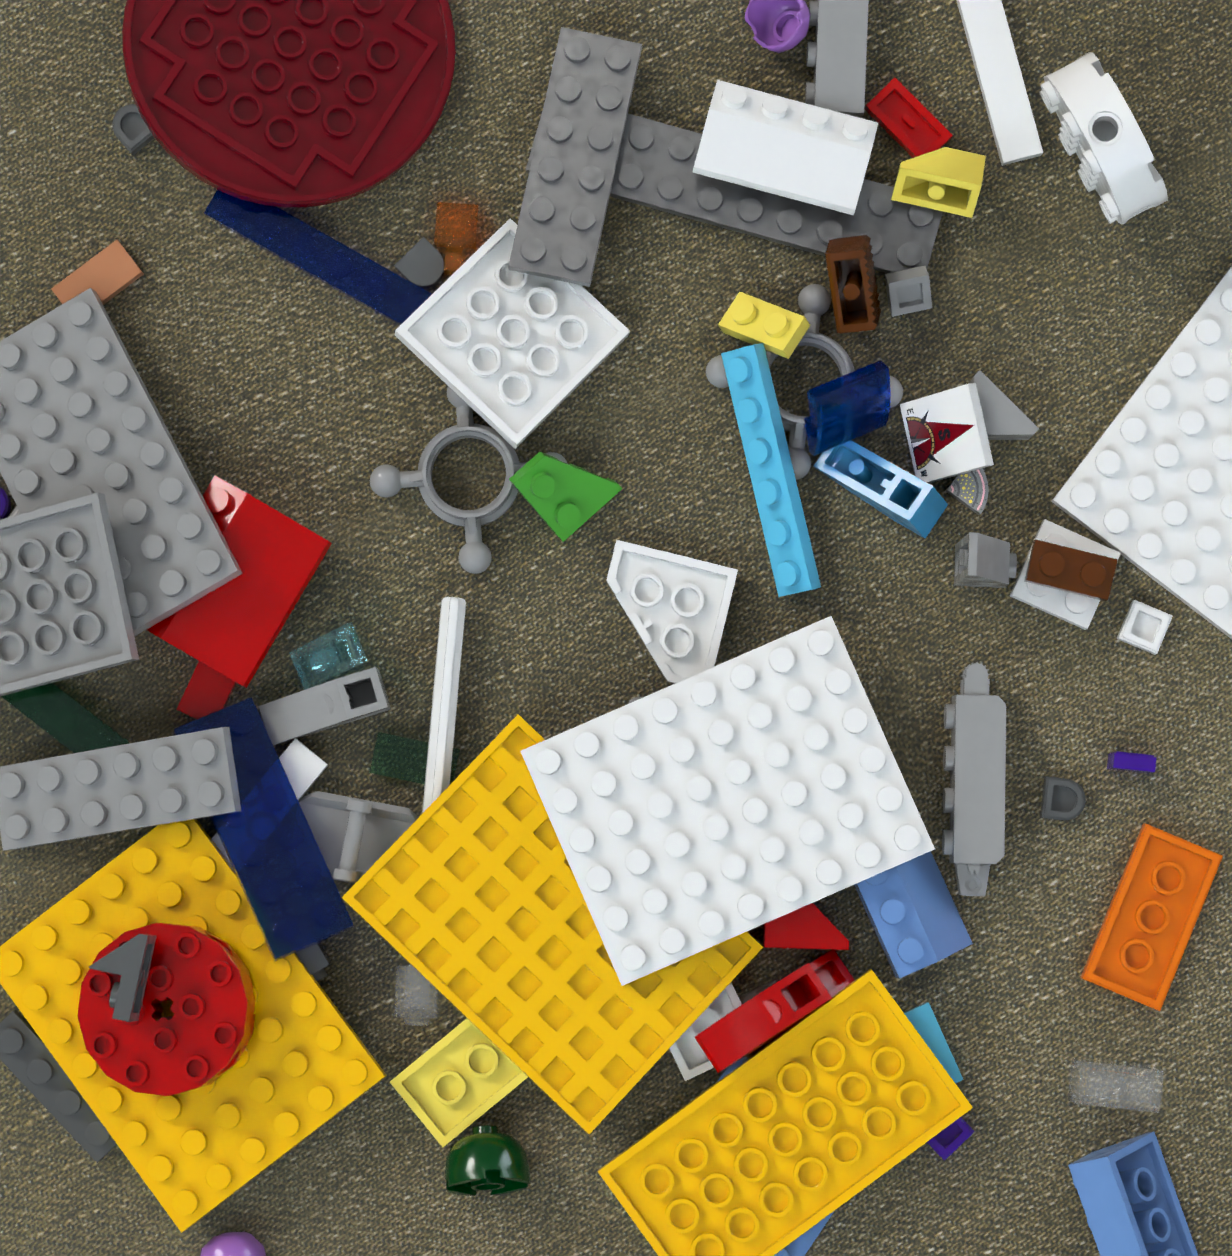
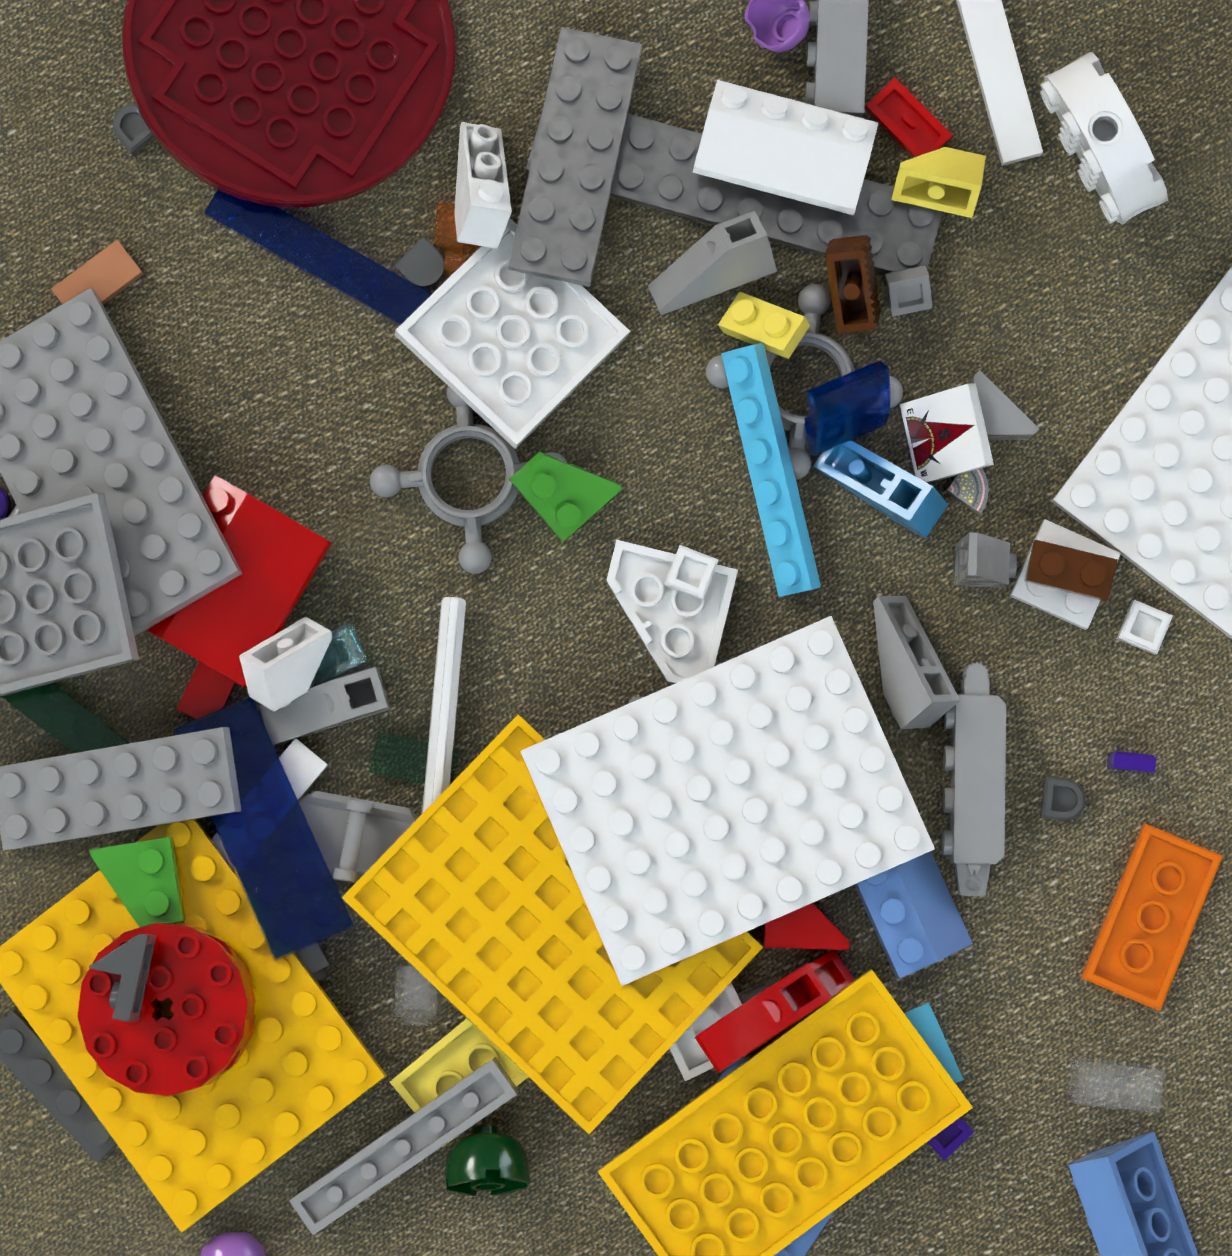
(144, 879): none -> bright green wing
(285, 663): none -> white slope
(404, 1146): none -> light grey plate
(481, 186): none -> white slope
(691, 572): none -> white tile
(719, 261): none -> light grey slope
(909, 666): none -> light grey slope

